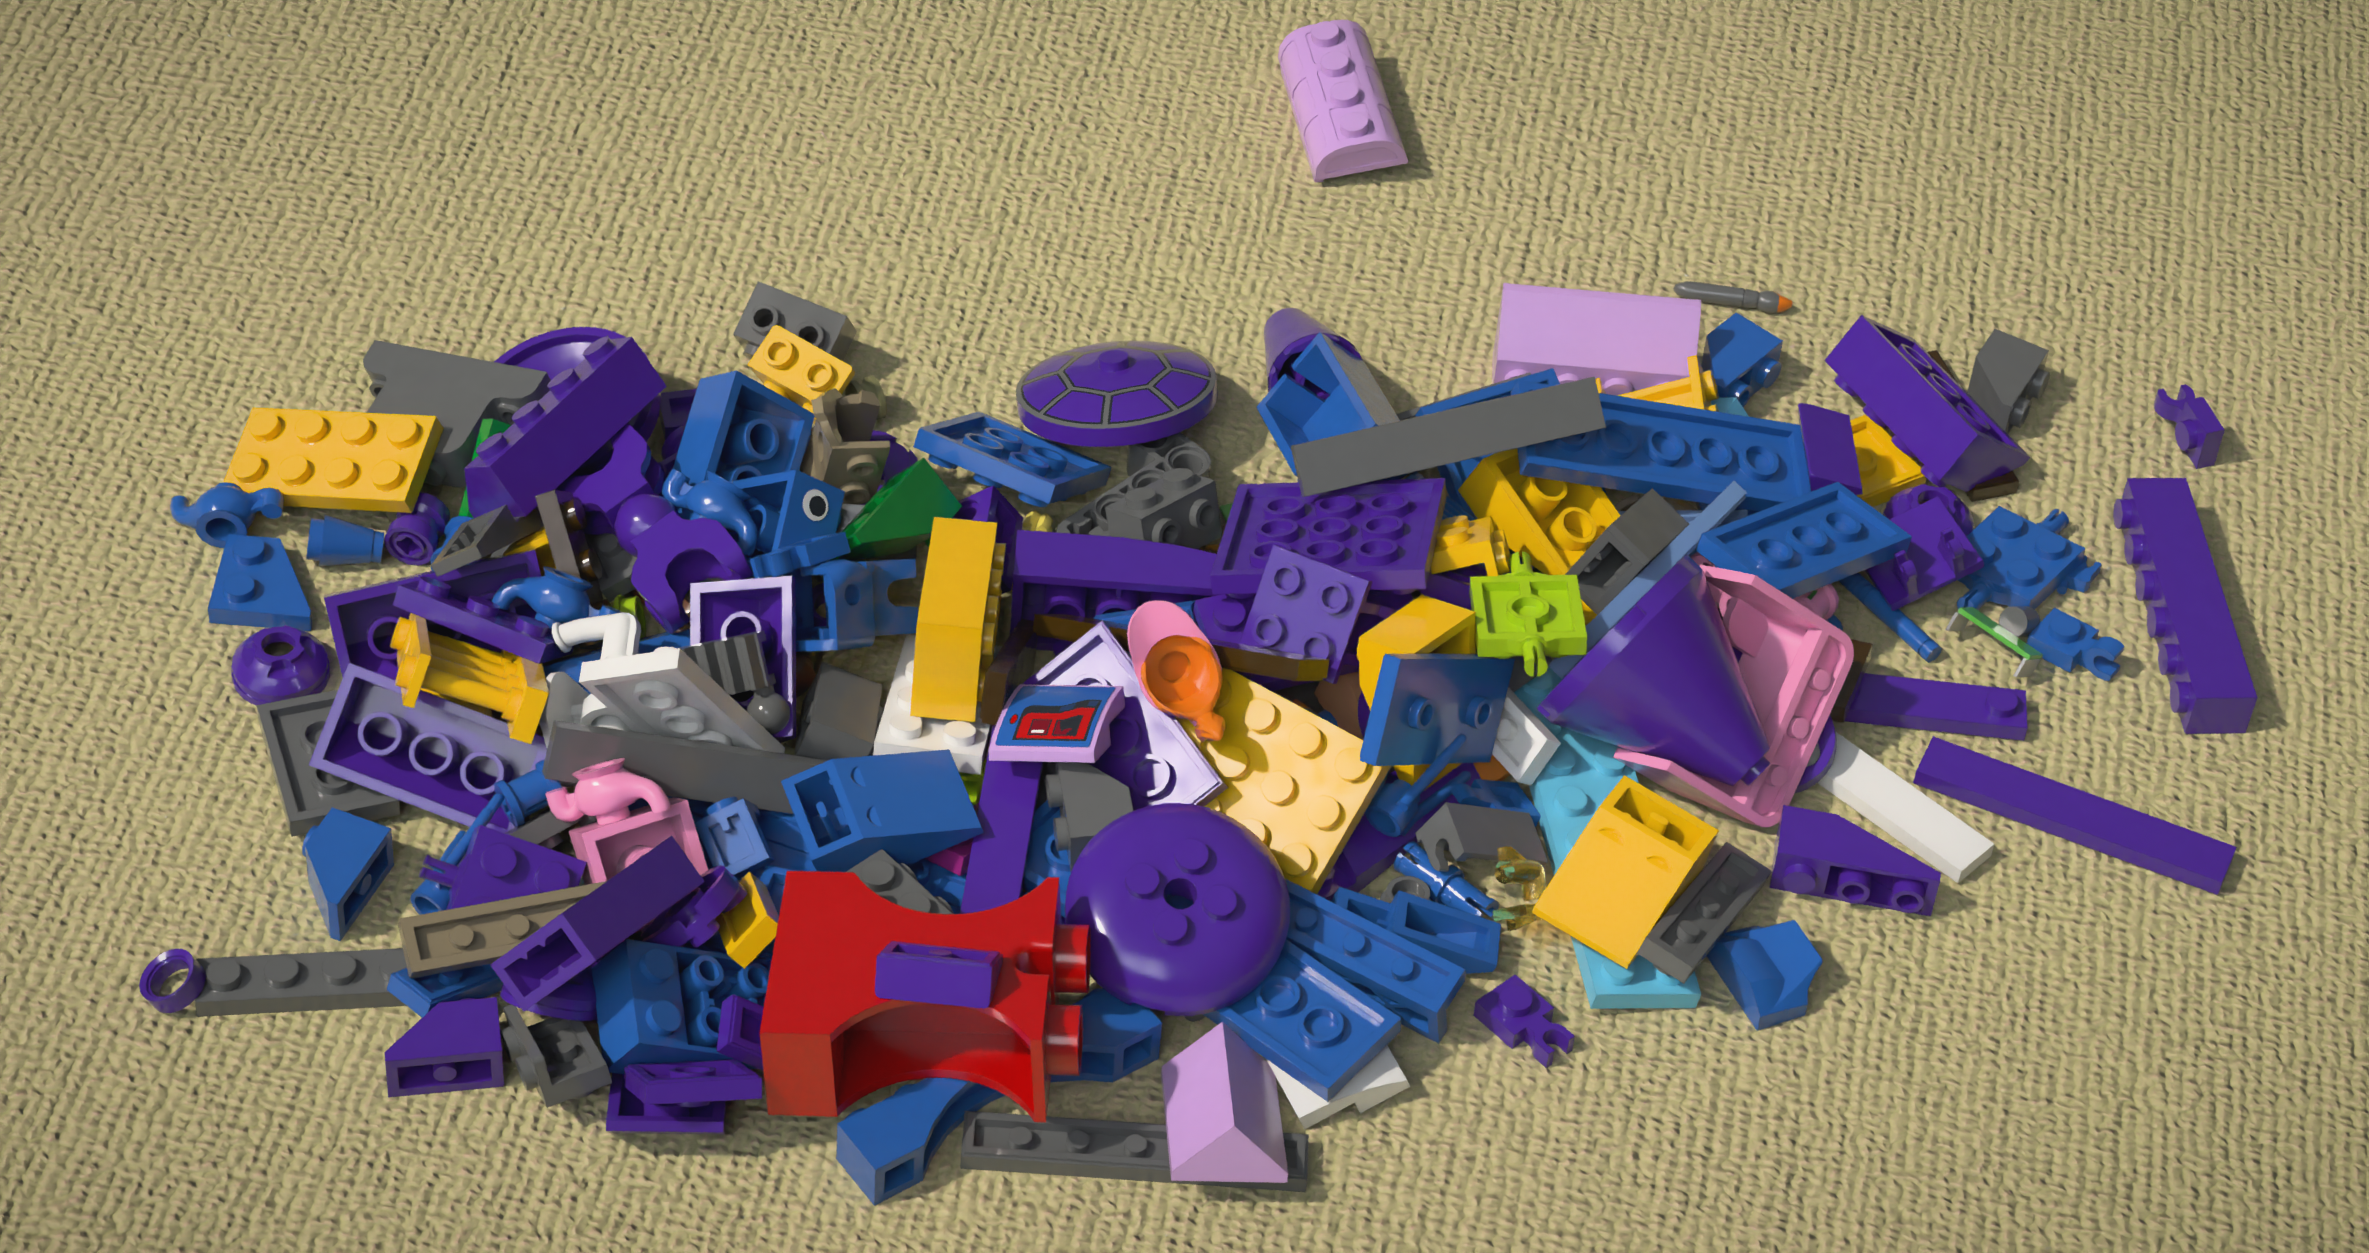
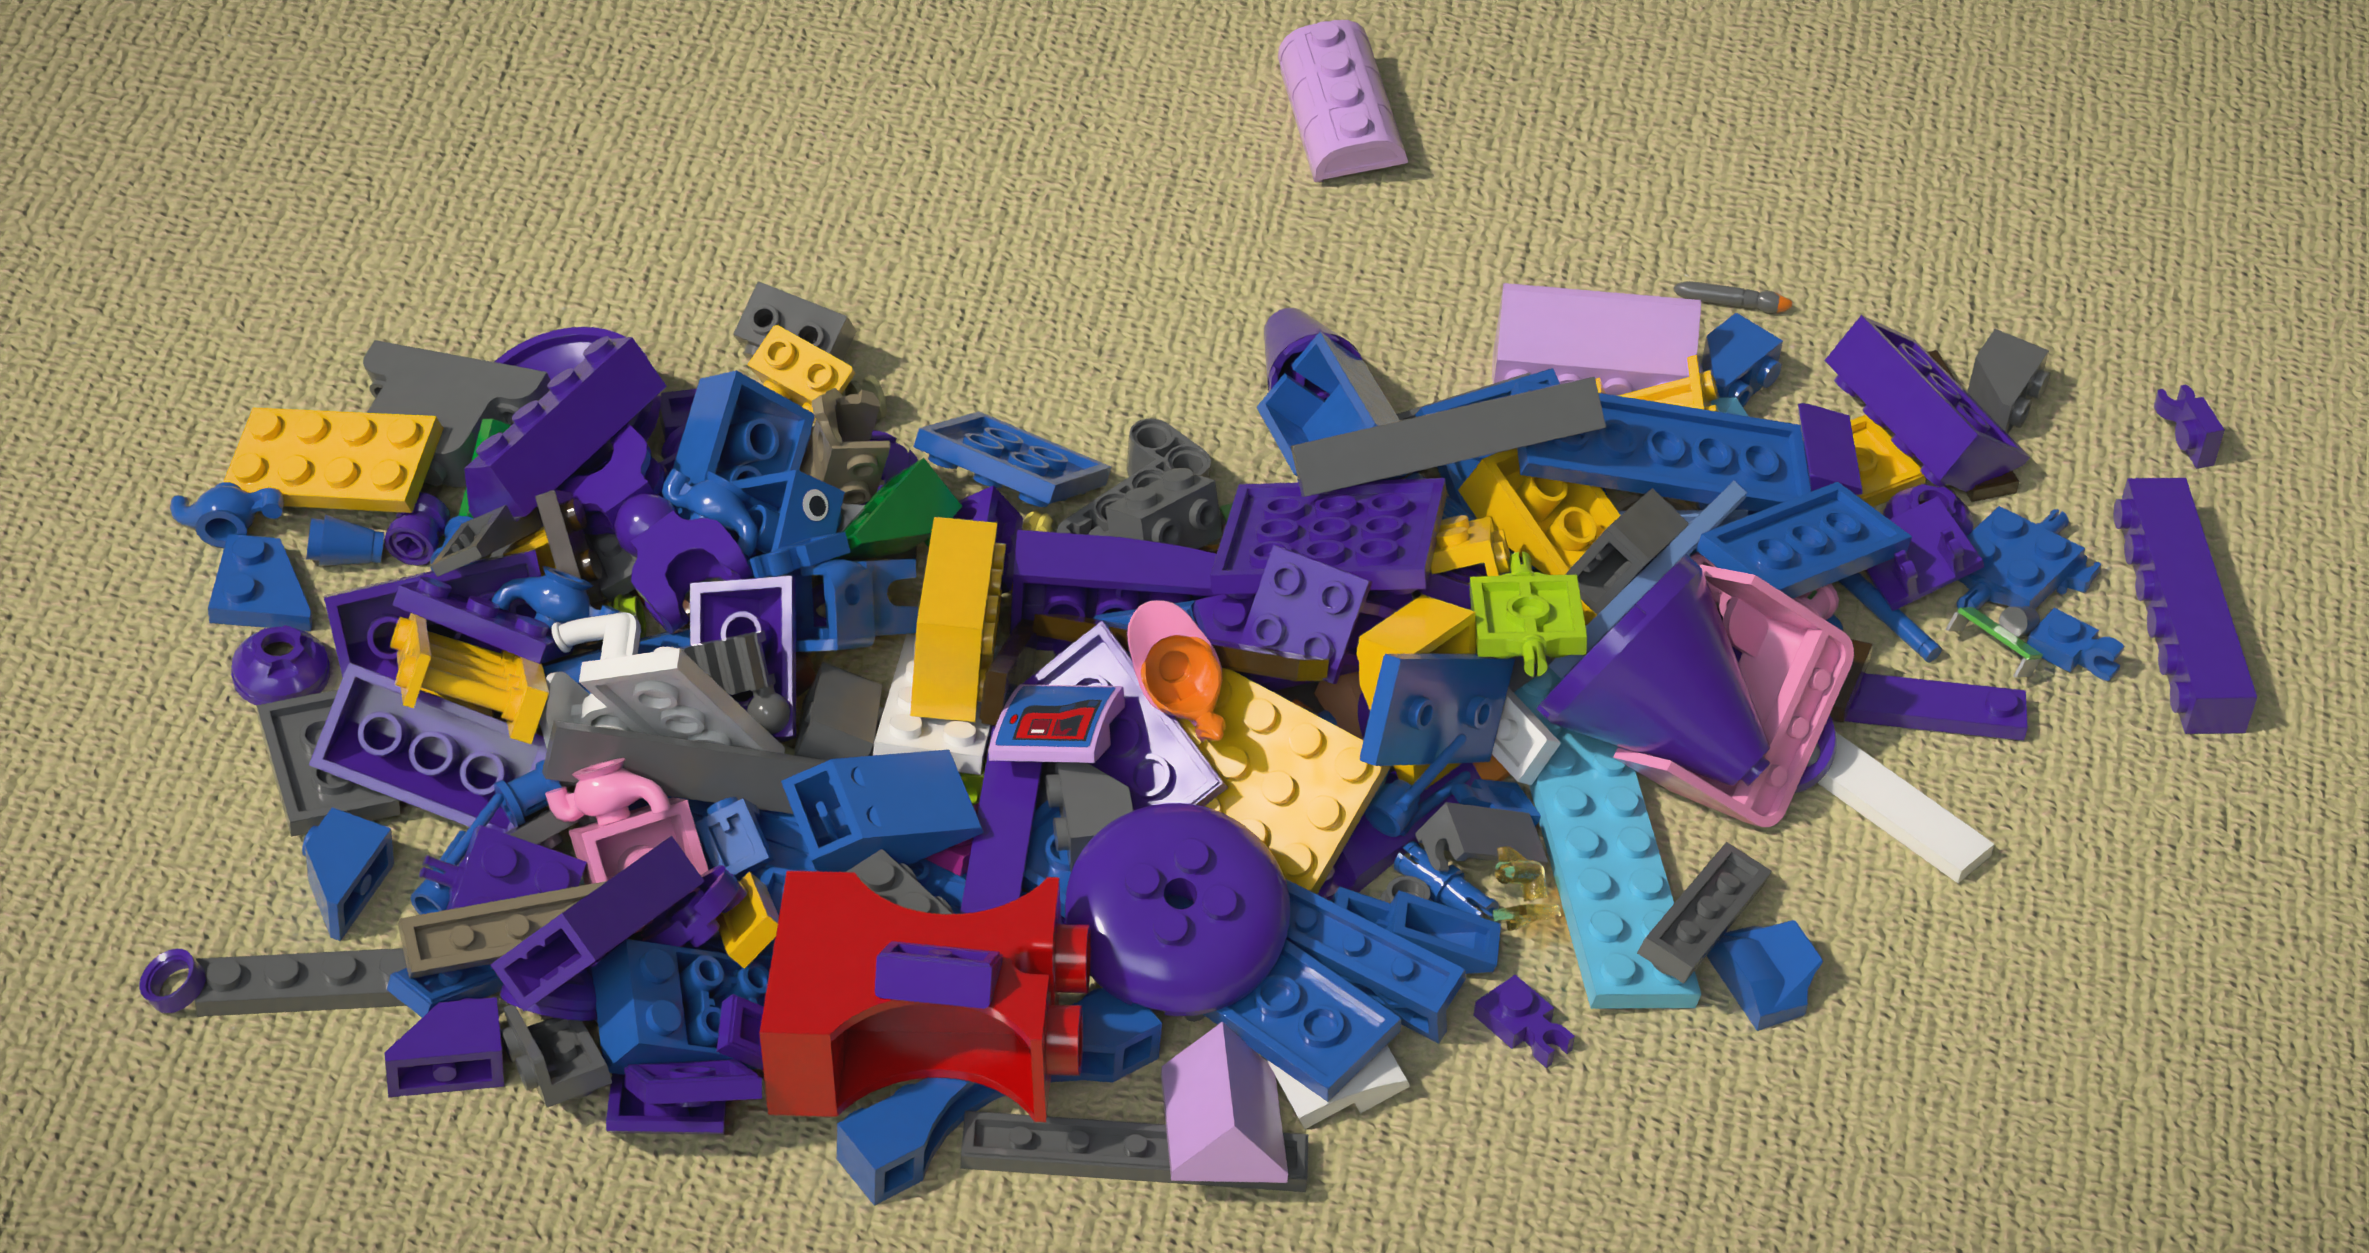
(1116, 393): dark purple dish -> none
(1626, 871): yellow slope -> none
(1842, 862): dark purple slope -> none
(2075, 815): dark purple tile -> none

